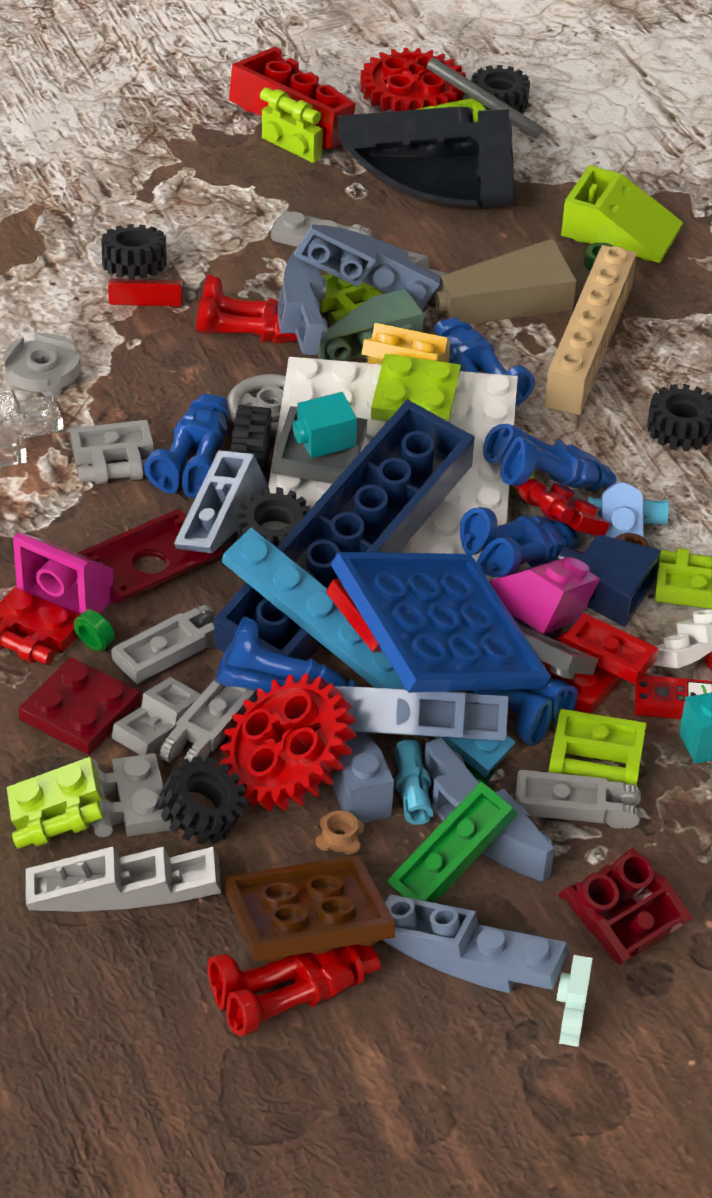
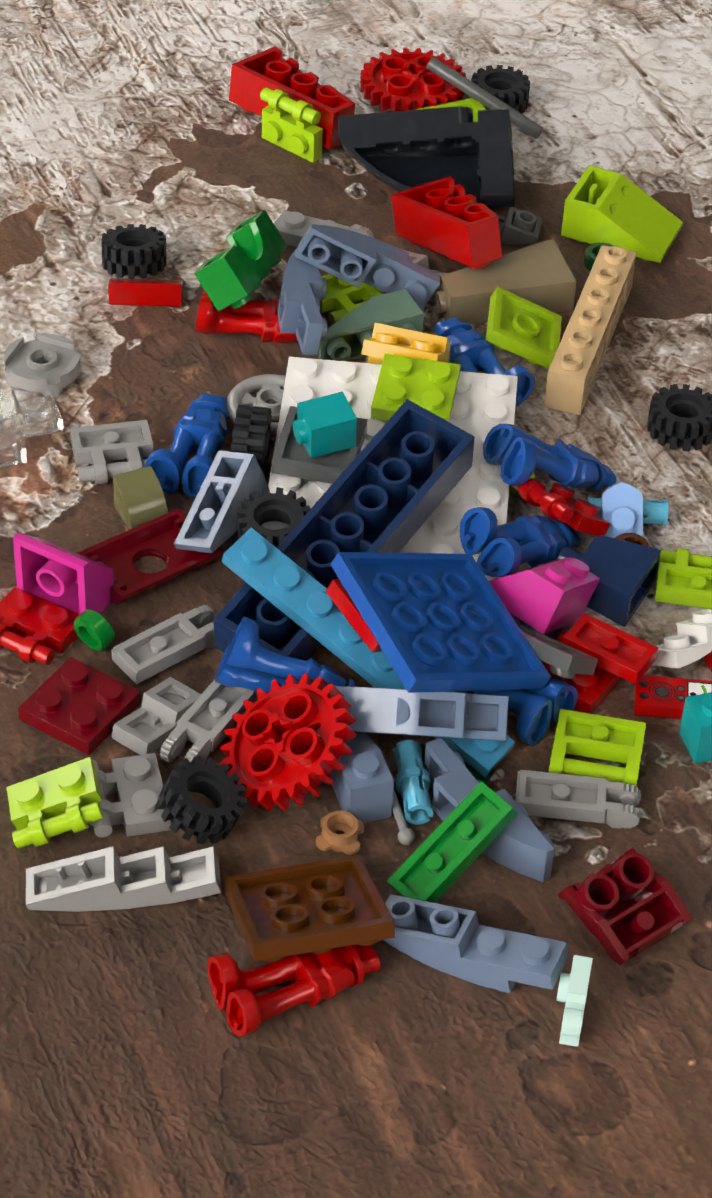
(138, 496): none -> olive brick
(239, 269): none -> green arch
(406, 835): none -> light grey hinge
(448, 222): none -> red wedge
(519, 227): none -> dark grey slope
(523, 327): none -> lime plate

